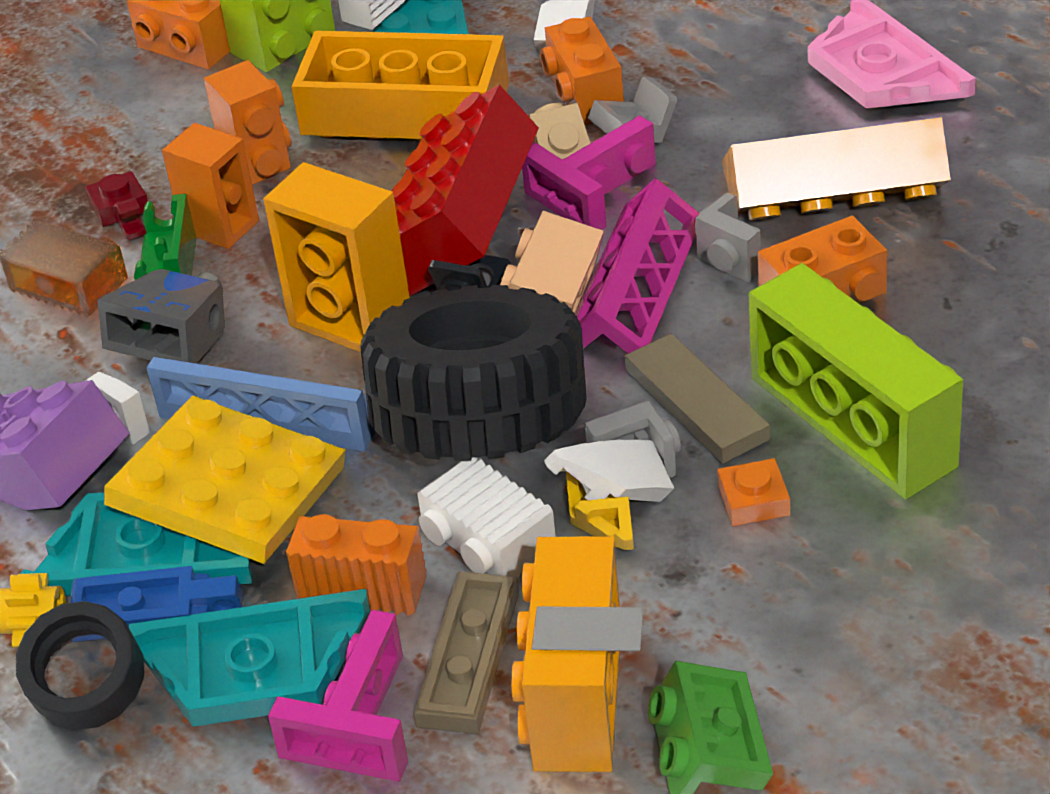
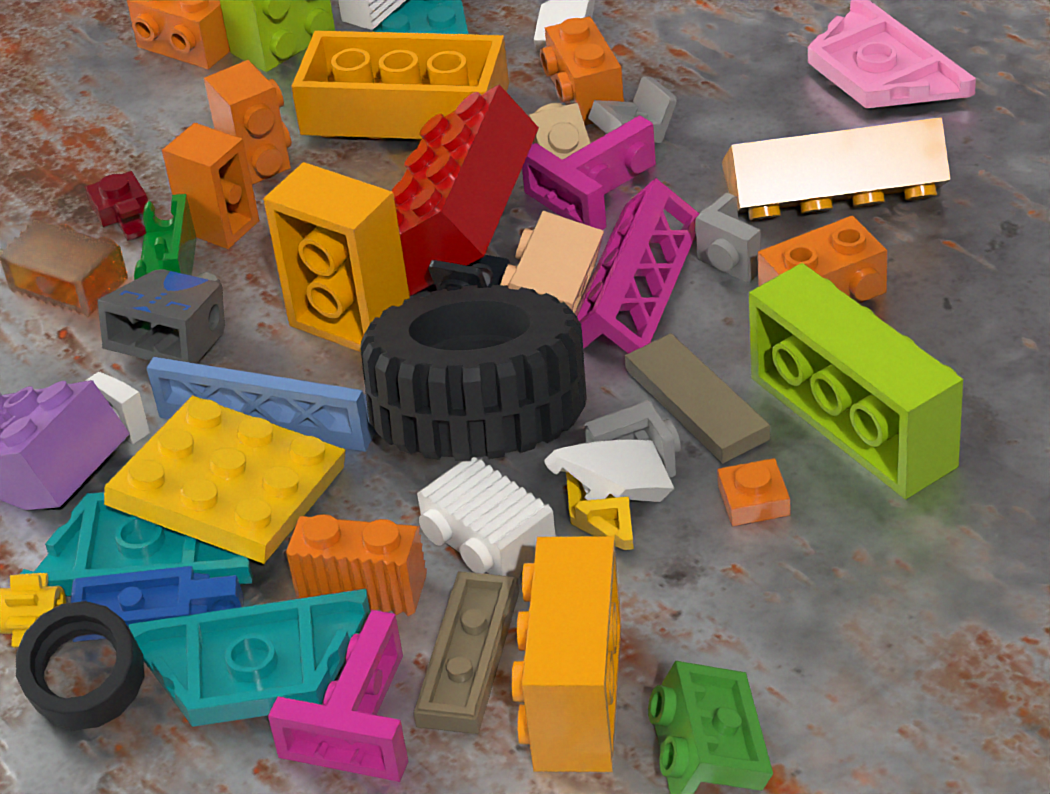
(588, 628): light grey sticker -> none

